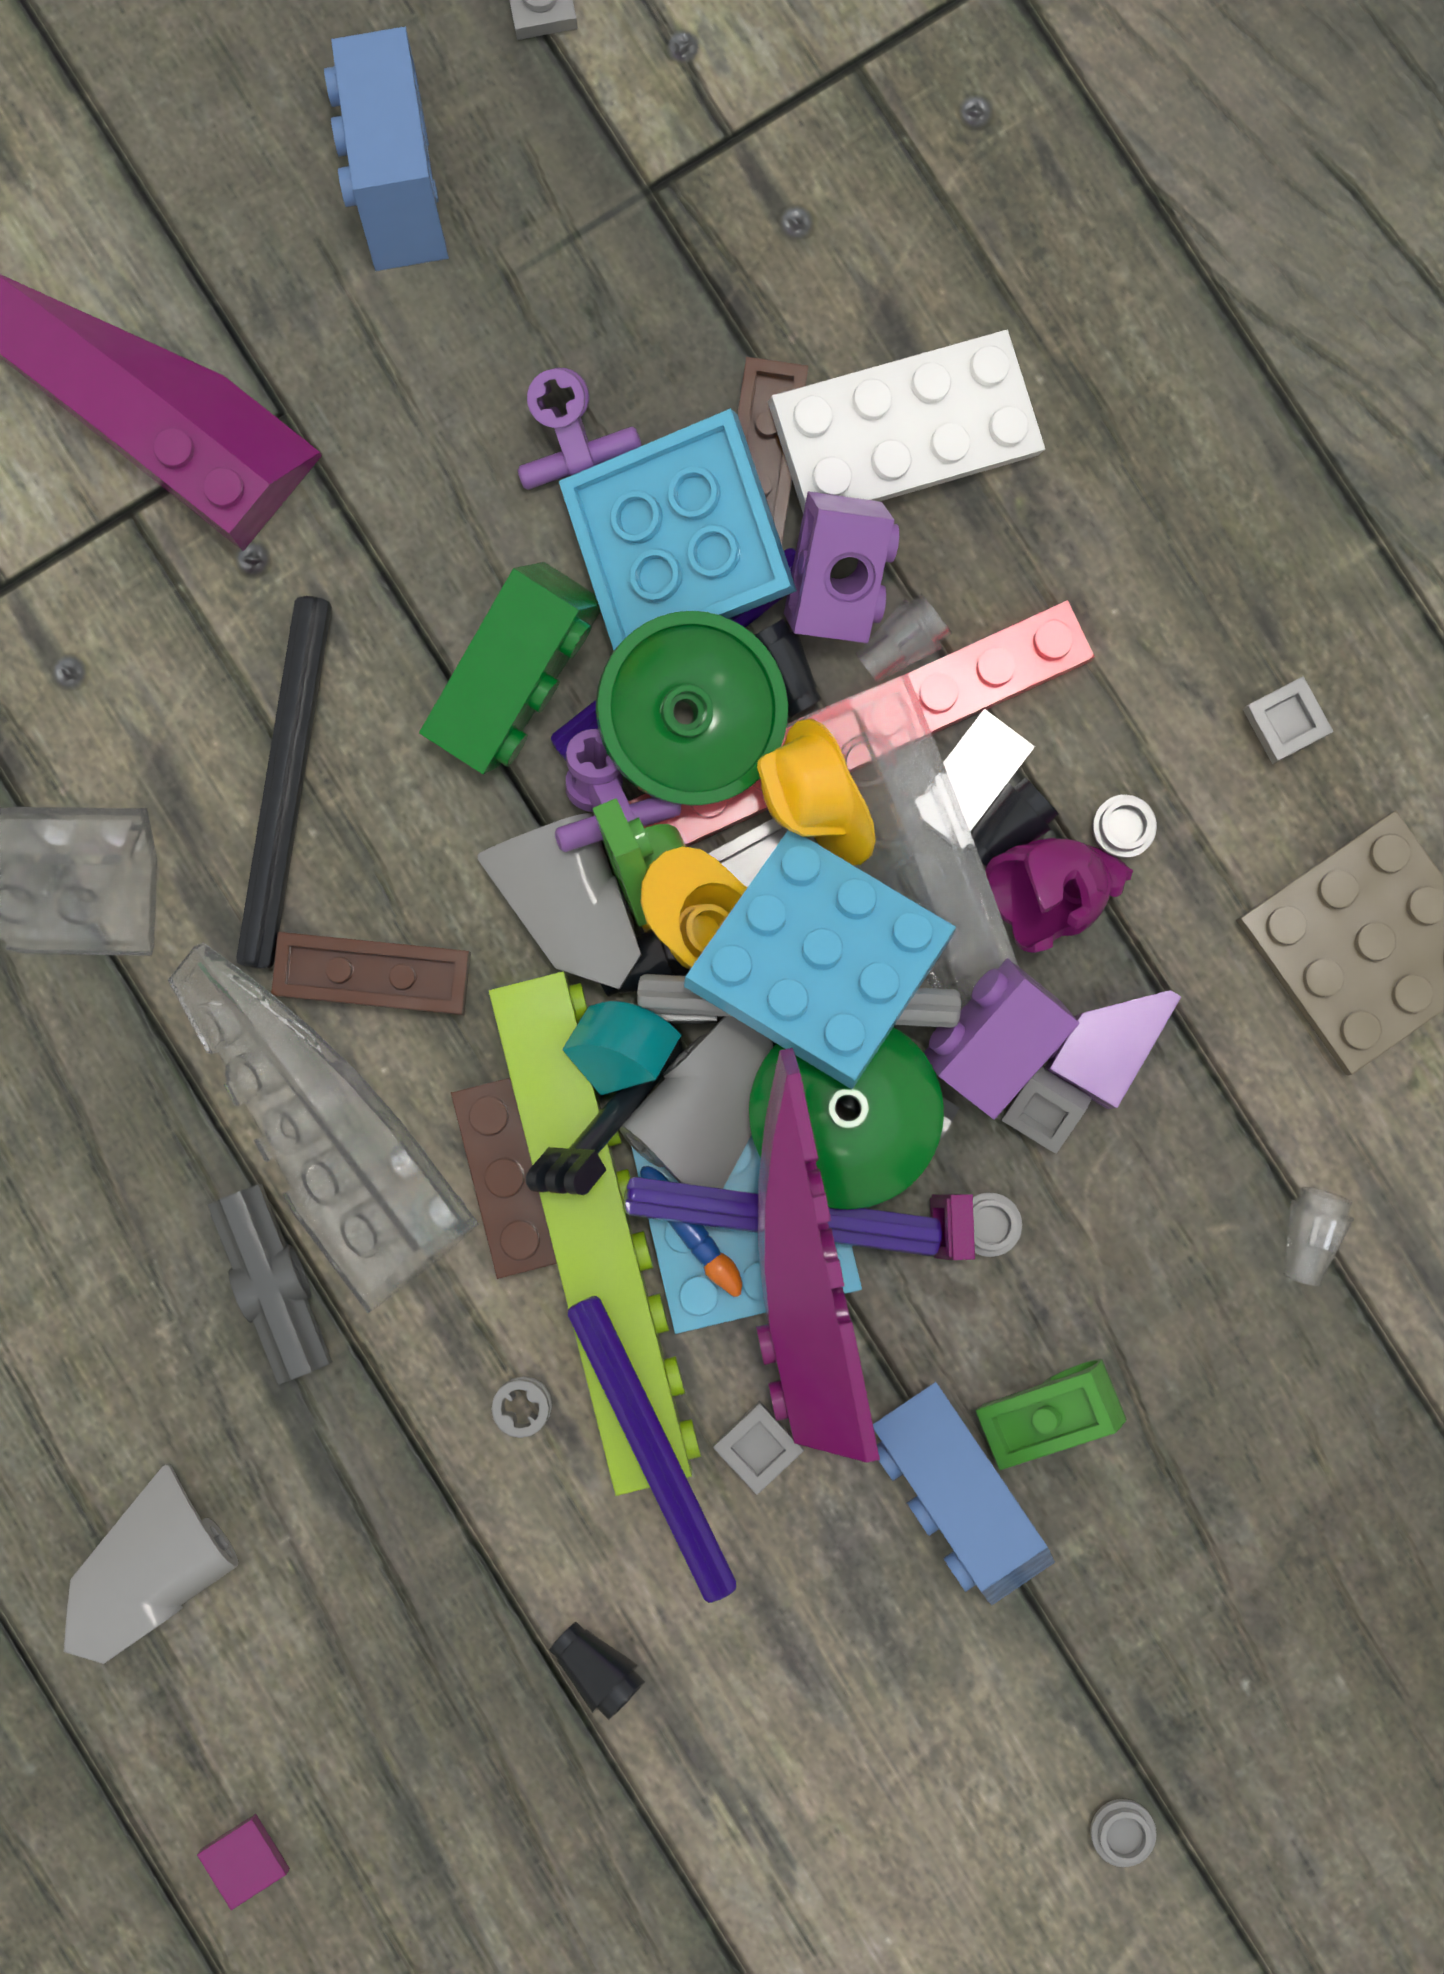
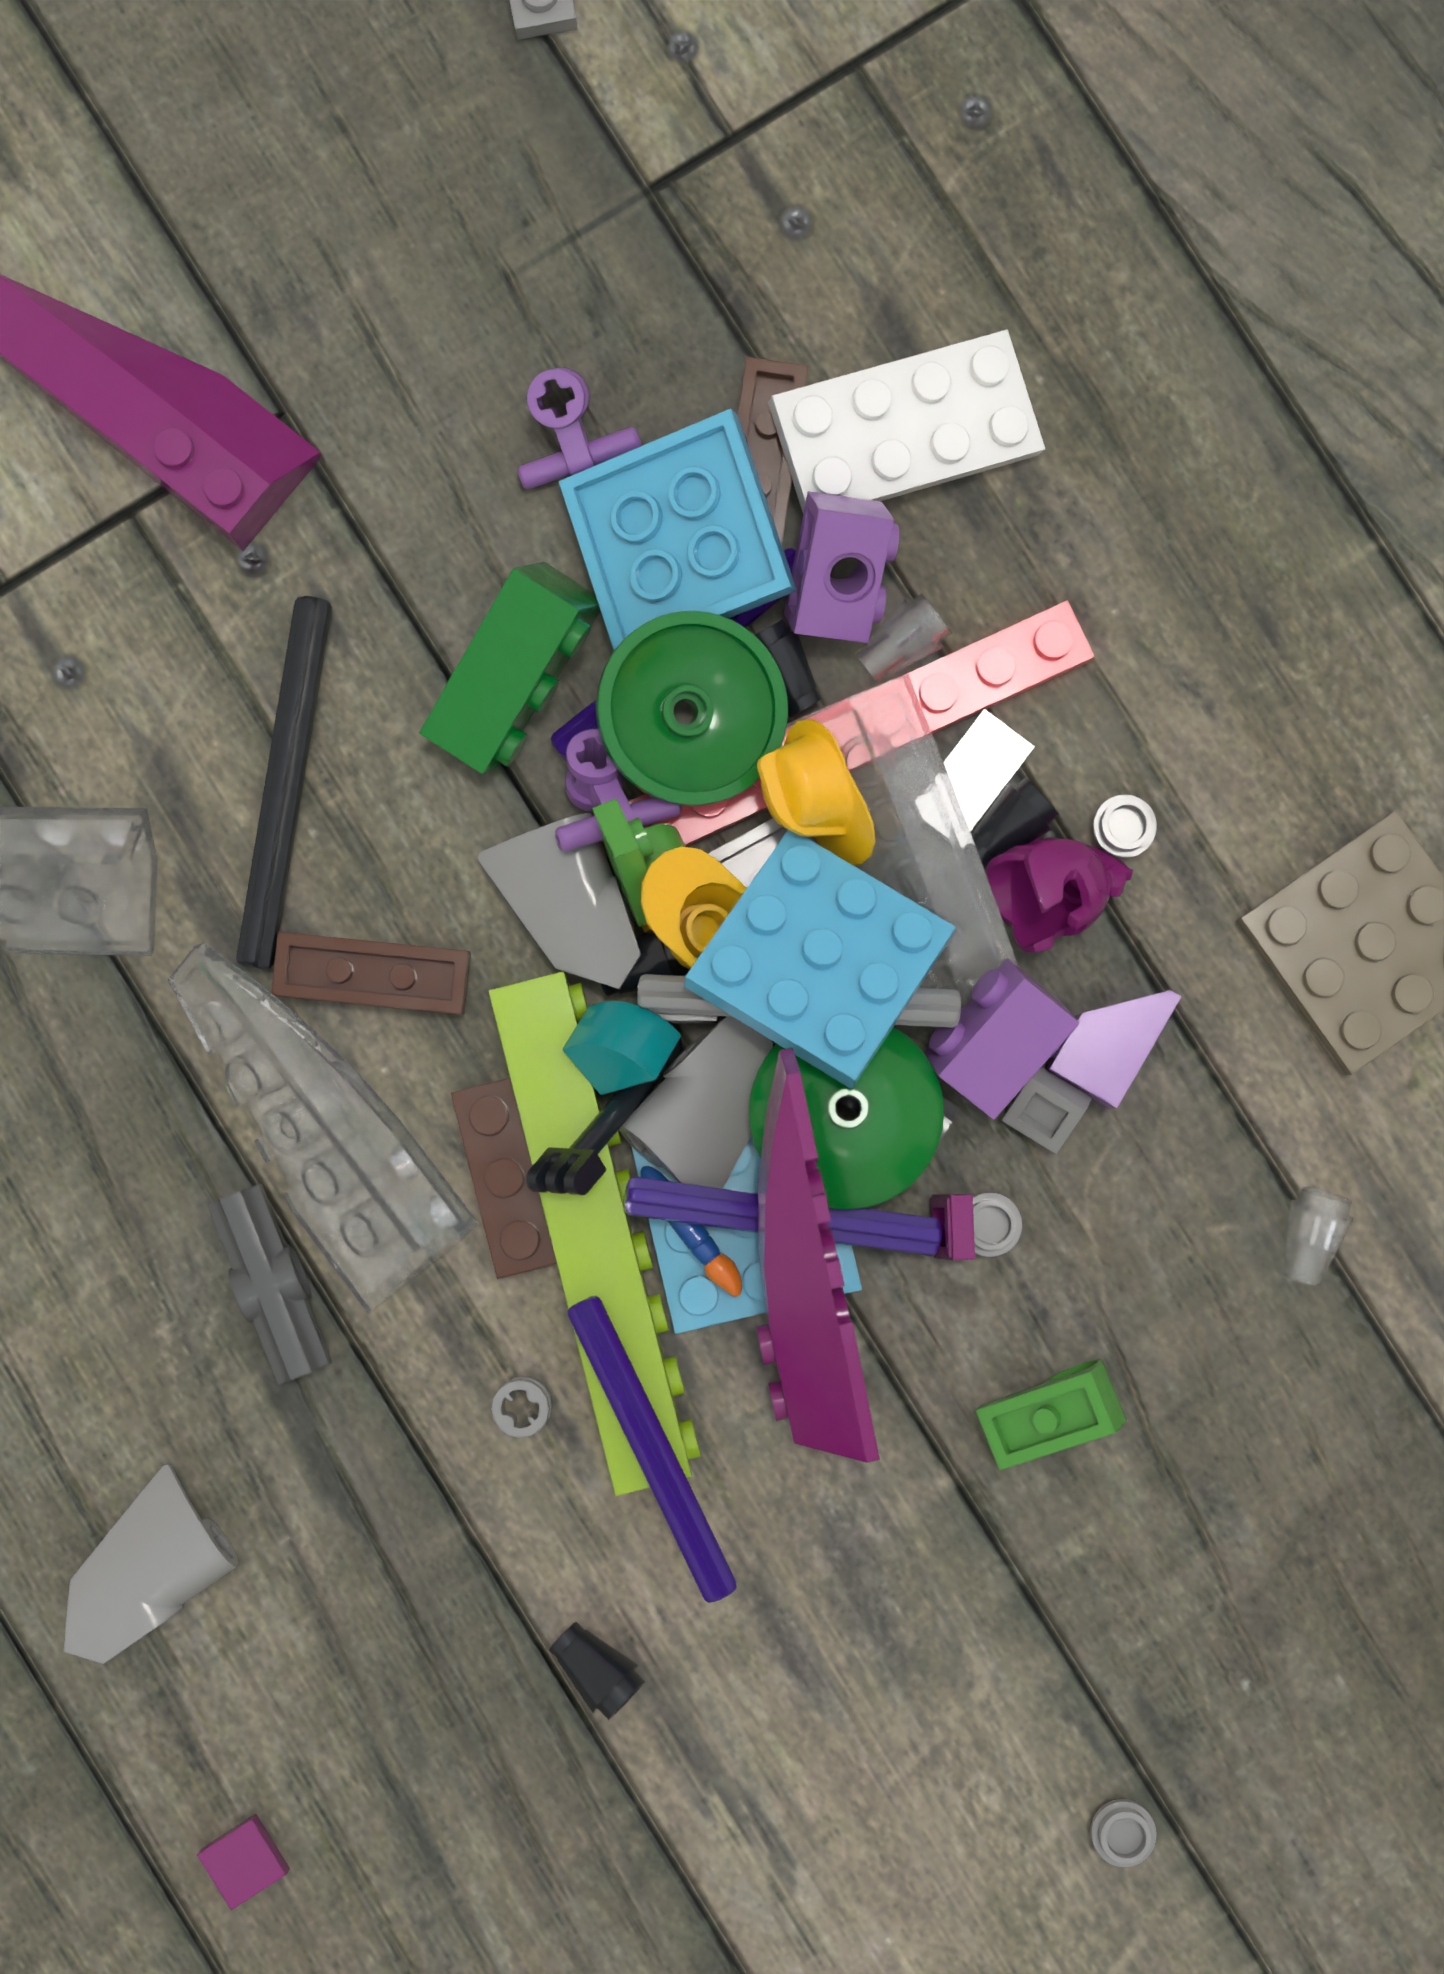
(385, 147): medium blue wedge -> none
(758, 1448): light grey plate -> none
(960, 1496): medium blue wedge -> none
(1287, 720): light grey plate -> none

